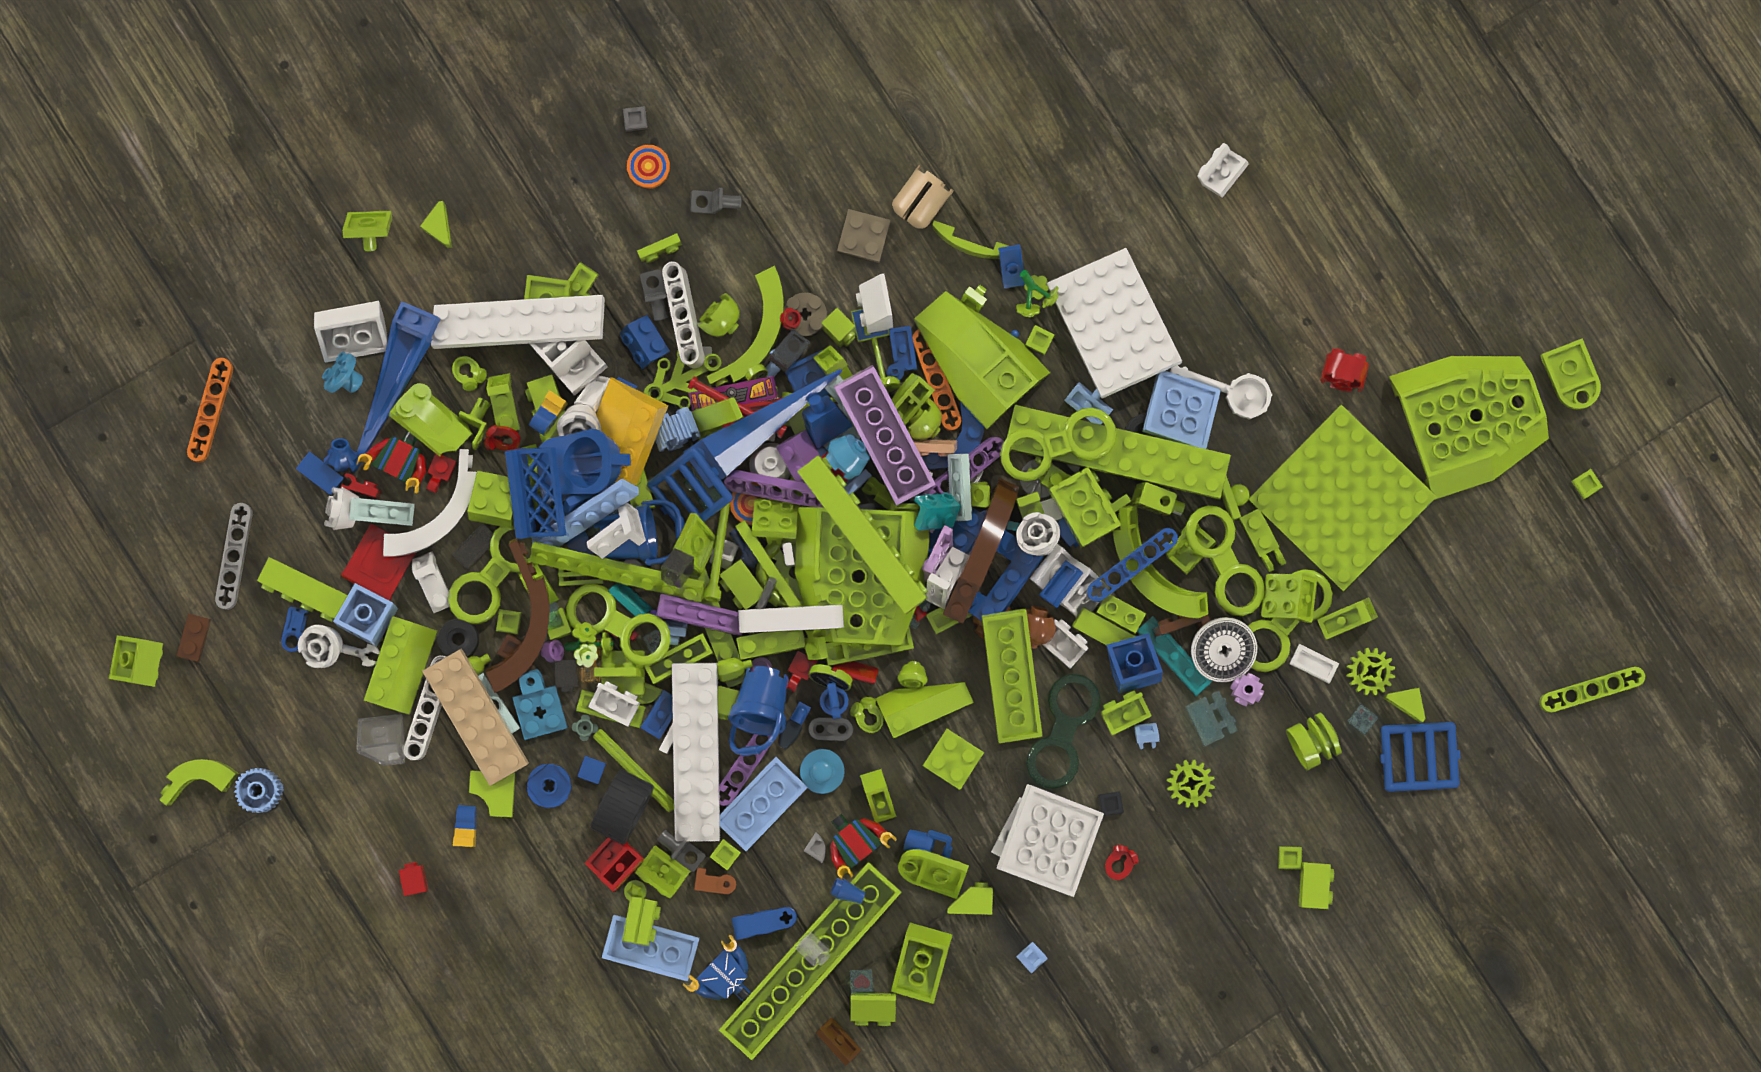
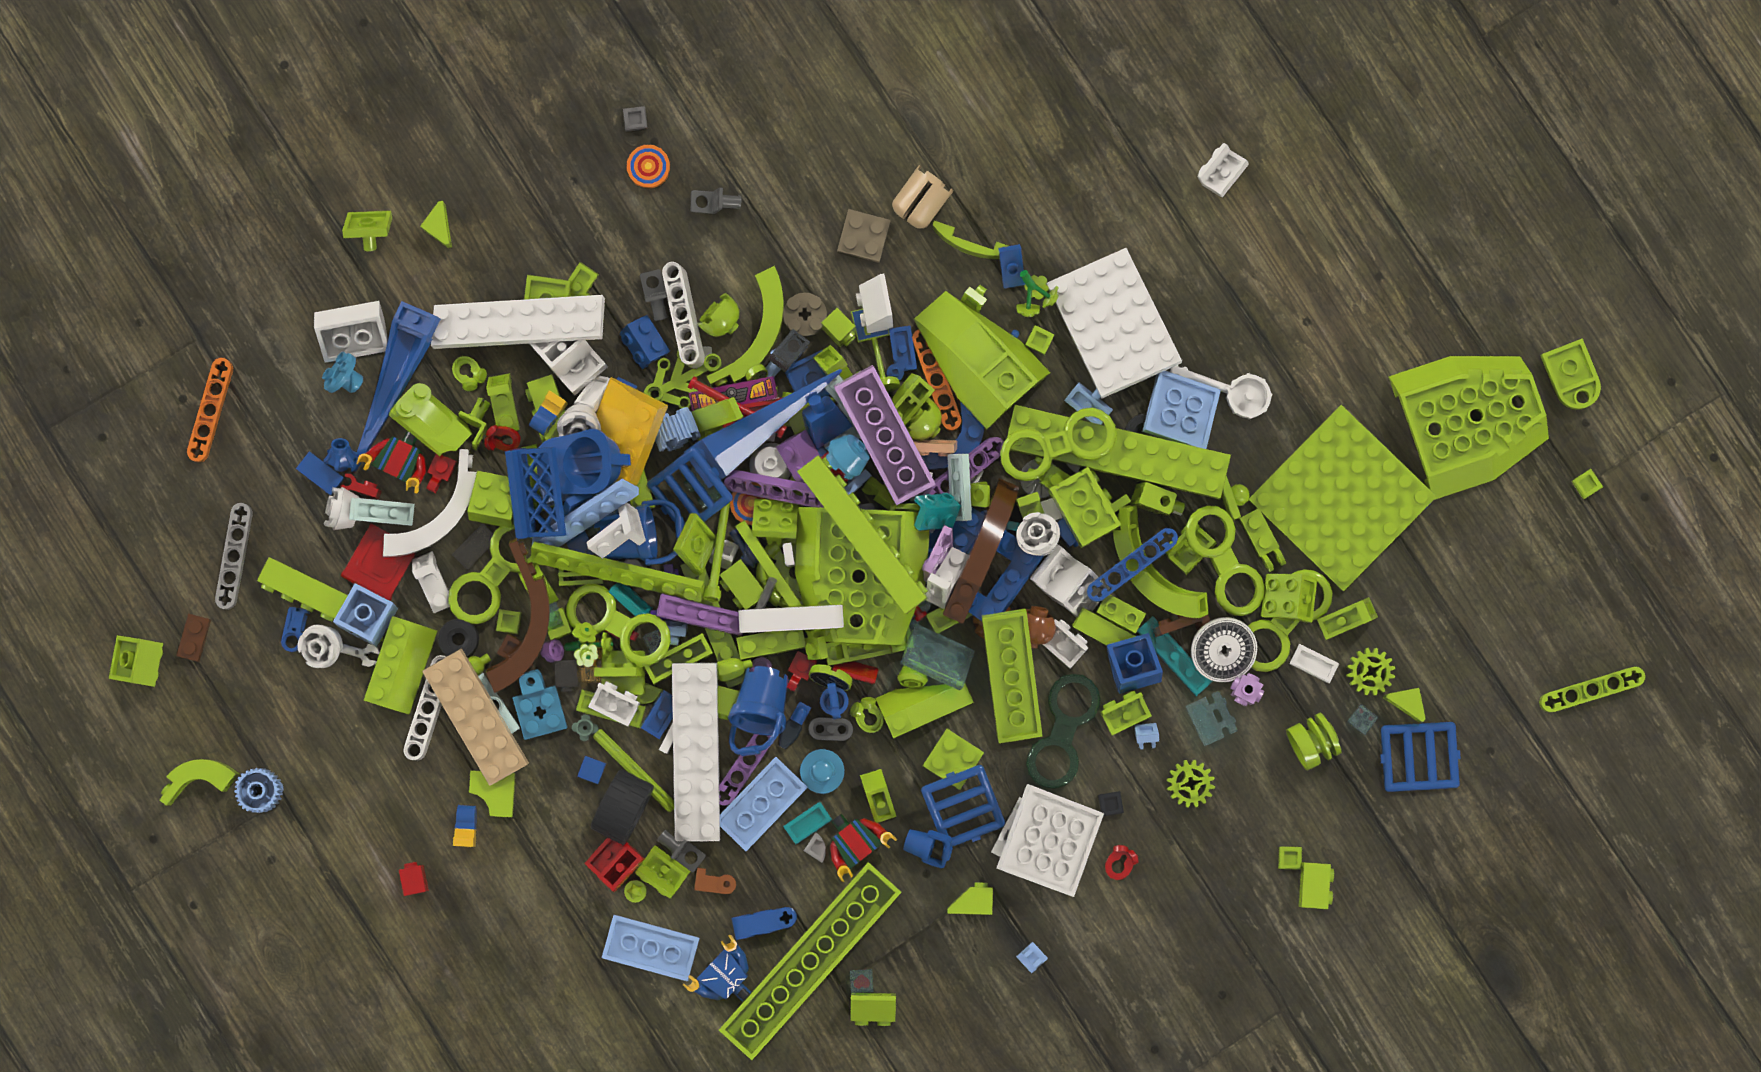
(382, 739): clear slope -> none
(536, 785): blue plate -> none
(640, 921): lime brick -> none
(666, 245): lime plate -> none
(677, 568): clear smoke brick -> none
(725, 854): lime tile -> none
(796, 318): red plate -> none
(807, 822): none -> teal tile
(813, 949): clear brick -> none
(838, 1041): reddish brown plate -> none
(847, 891): blue cone -> none
(921, 963): lime slope -> none
(933, 872): lime plate -> none
(937, 657): none -> clear light blue plate
(985, 787): none -> blue bar
(1061, 584): blue tile -> none
(1345, 370): red brick -> none

